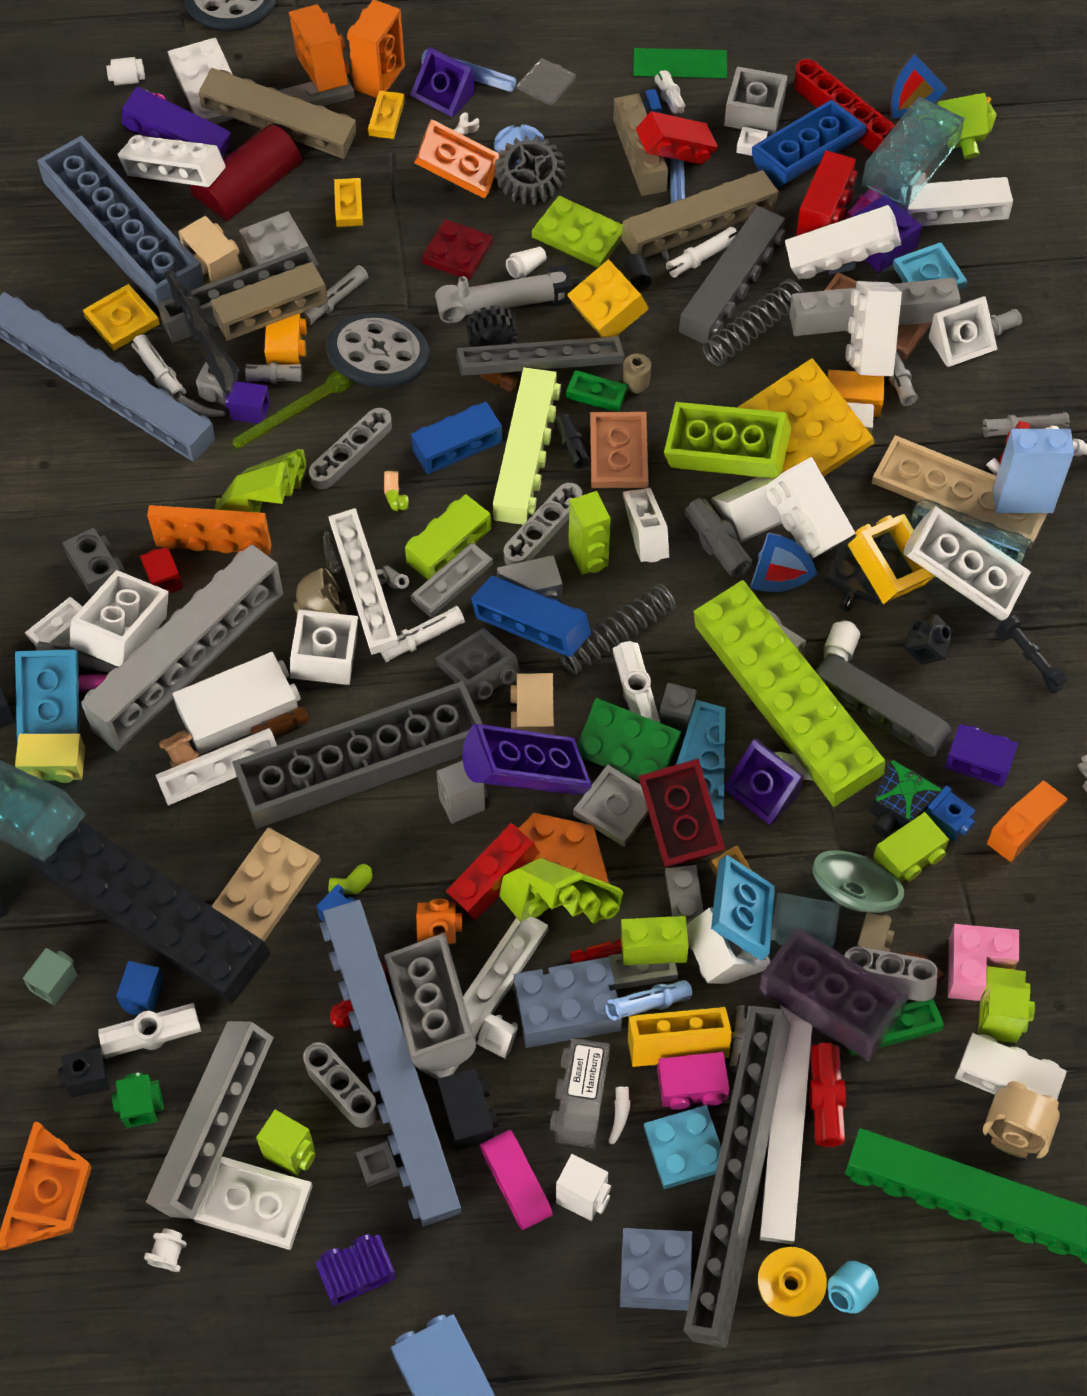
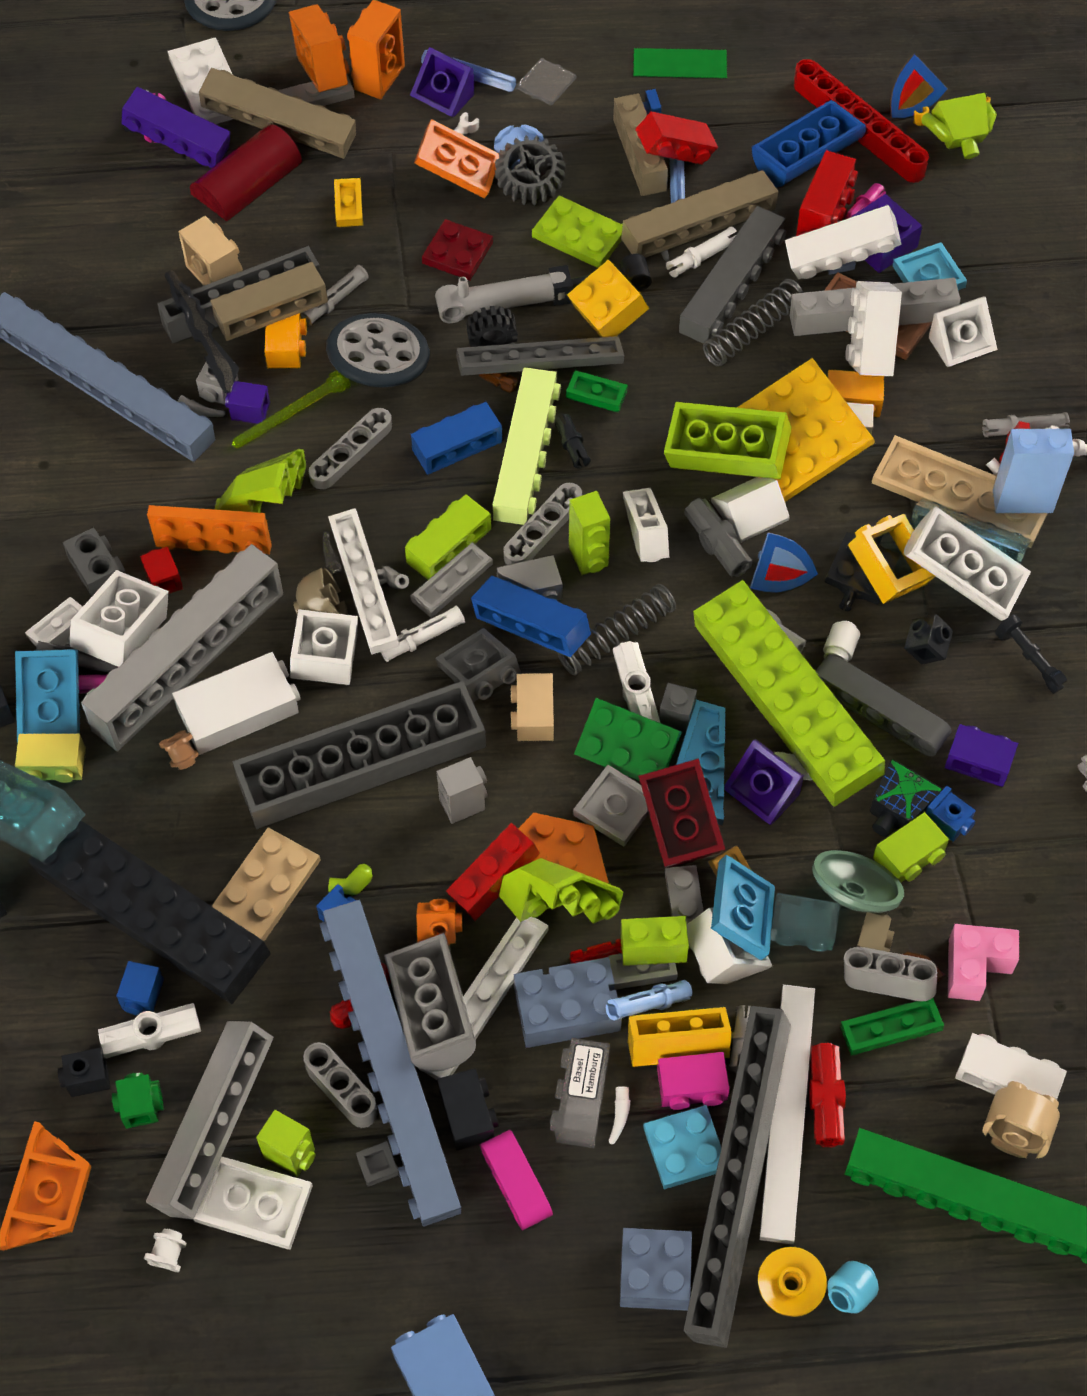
(50, 975): sand green brick -> none
(118, 219): sand blue brick -> none
(121, 317): yellow plate -> none
(125, 71): white brick -> none
(163, 375): white pin -> none
(171, 160): white brick -> none
(210, 768): white plate -> none
(271, 239): light grey brick -> none
(273, 372): light grey pin -> none
(283, 722): reddish brown axle -> none
(355, 1269): dark purple brick -> none
(386, 114): yellow plate -> none
(391, 491): arm -> none
(497, 1035): white tile -> none
(524, 262): white cone -> none
(524, 760): dark purple brick -> none
(583, 1188): white brick -> none
(619, 450): nougat plate -> none
(637, 373): dark tan brick -> none
(670, 92): white axle -> none
(749, 138): white plate -> none
(755, 100): light grey brick -> none
(809, 508): white brick -> none
(832, 993): clear purple brick -> none
(902, 382): light grey pin -> none
(913, 151): clear light blue brick -> none
(962, 202): white brick -> none
(1005, 321): light grey pin -> none
(1005, 1005): lime brick -> none
(1025, 820): orange slope -> none

